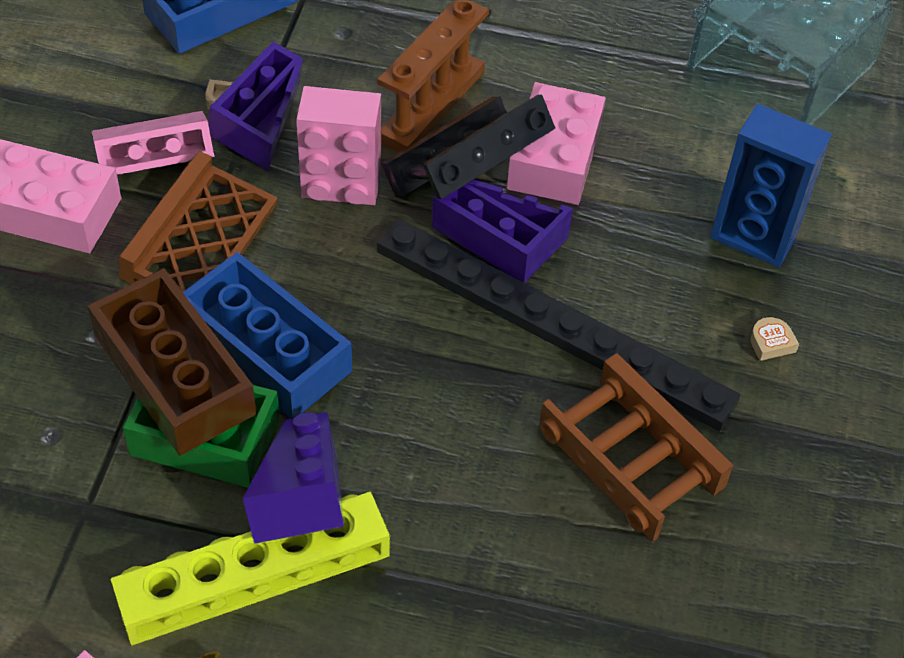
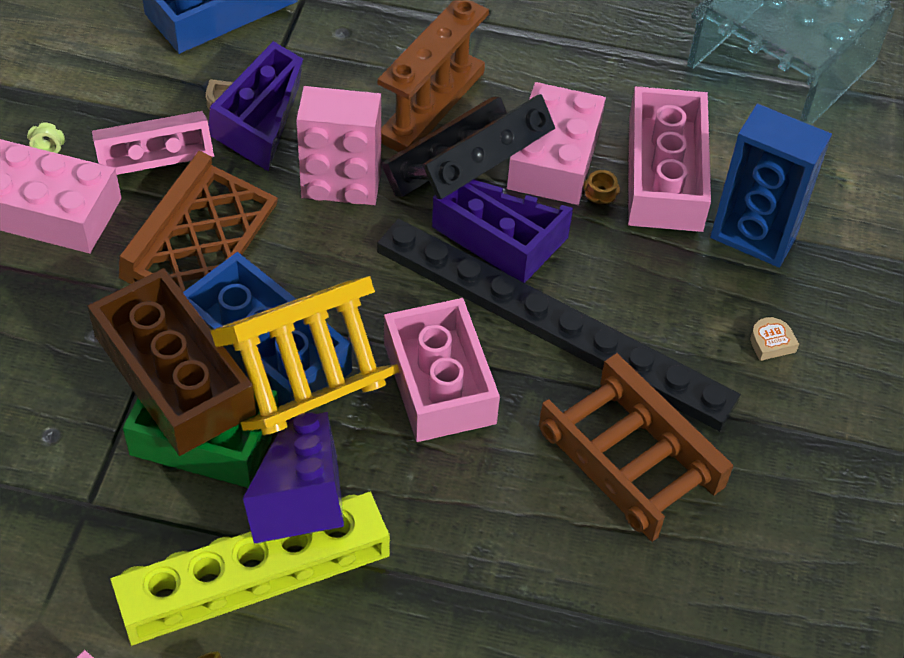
(36, 135): none -> yellowish green plate
(280, 324): none -> yellow fence
(441, 369): none -> bright pink brick
(601, 187): none -> pearl gold plate
(669, 159): none -> bright pink brick

